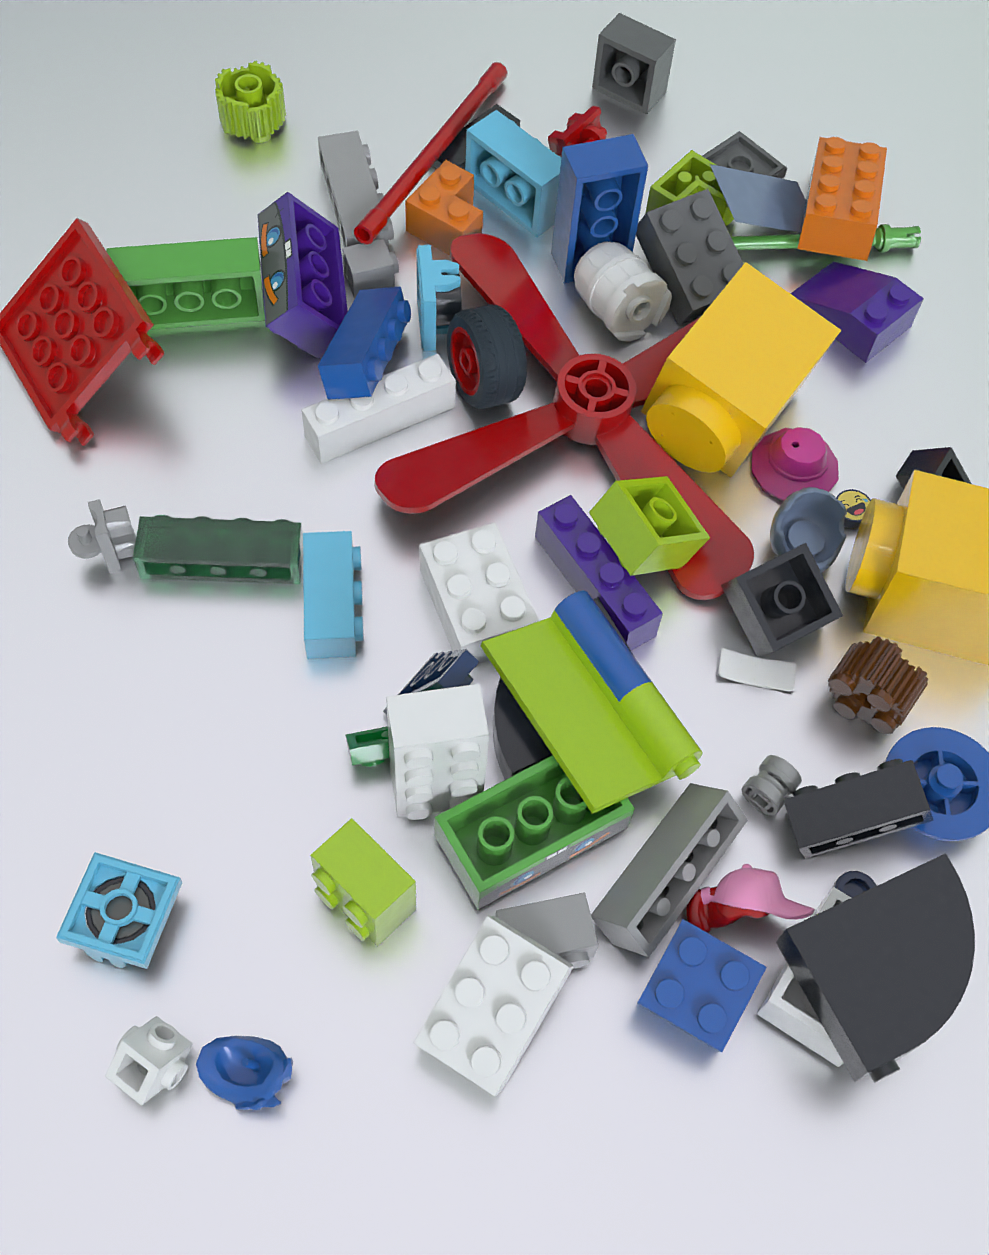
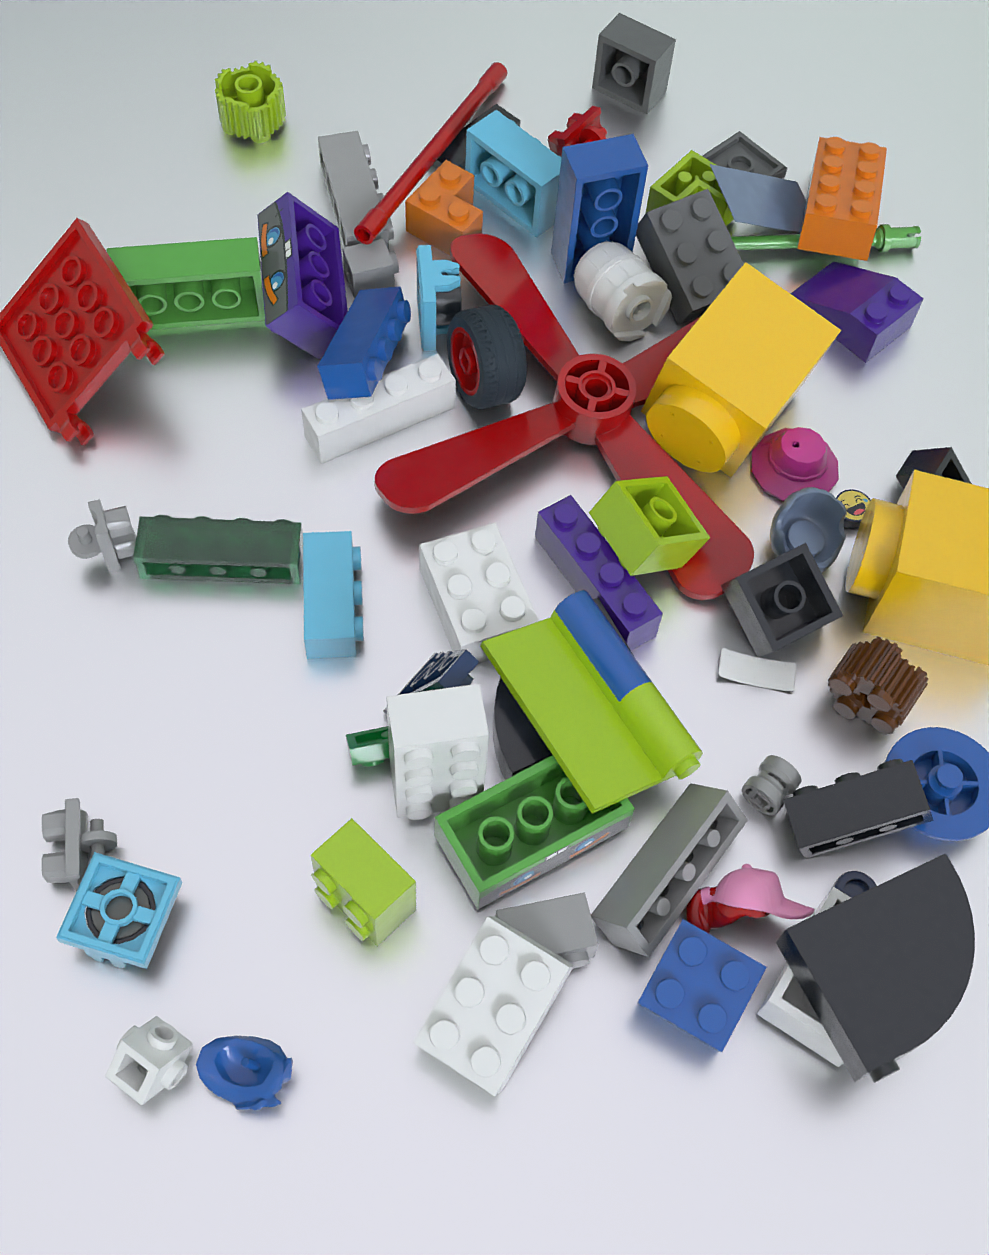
(72, 826): none -> light grey hips

